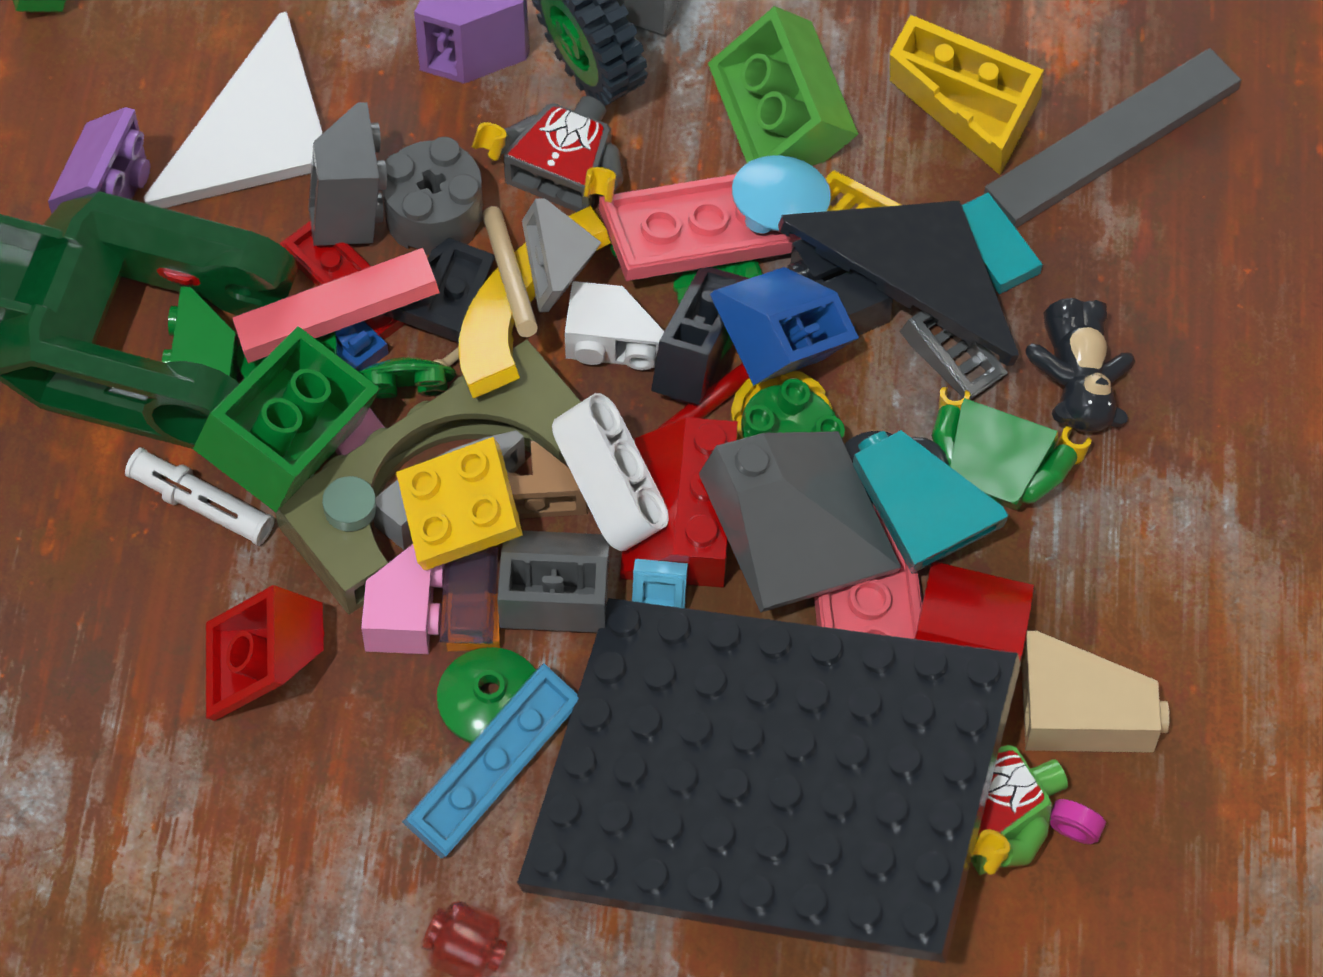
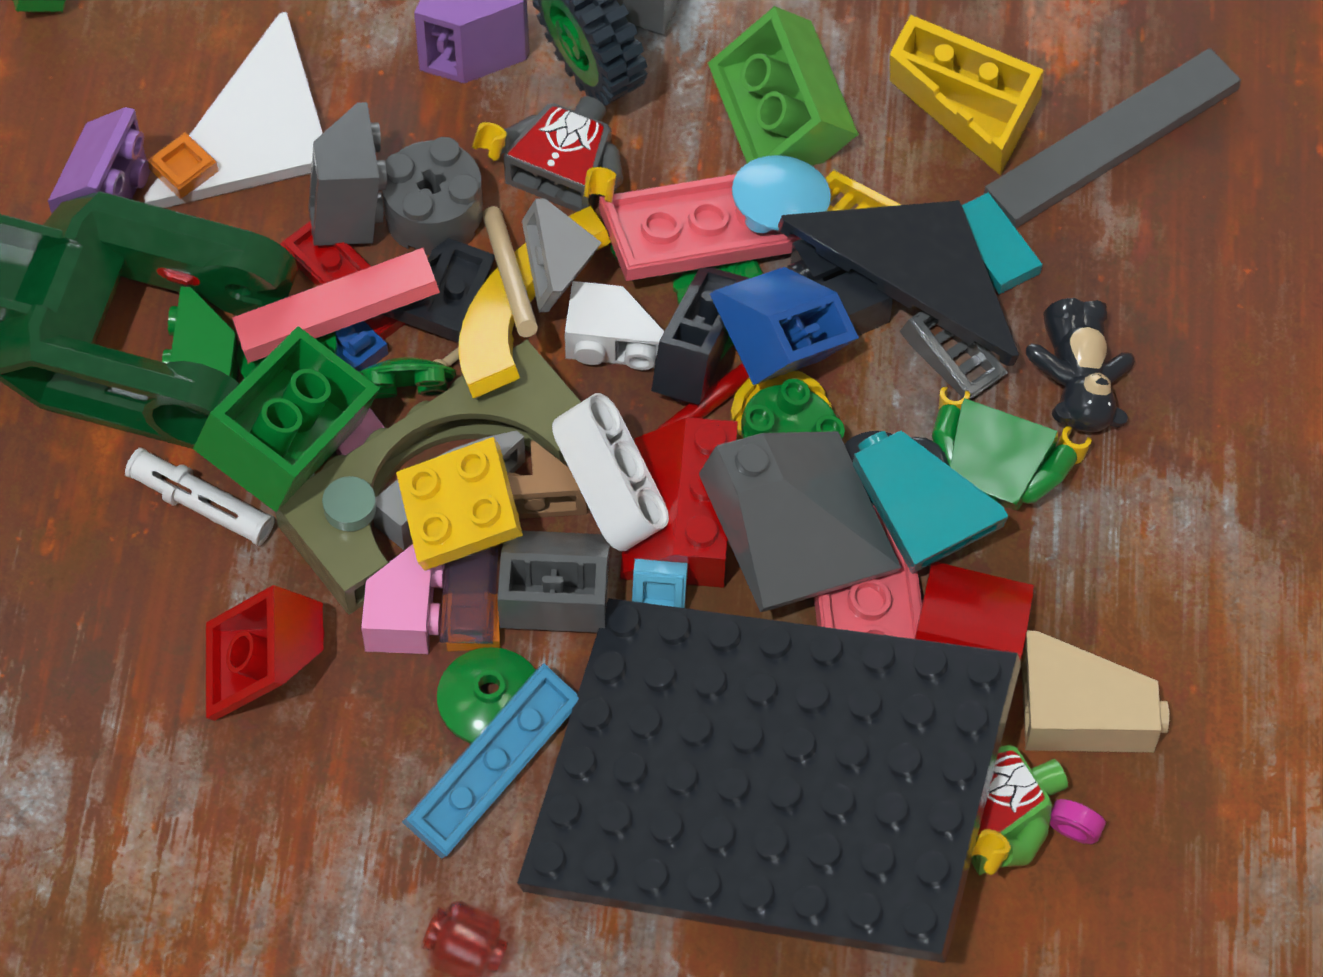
(182, 165): none -> orange tile

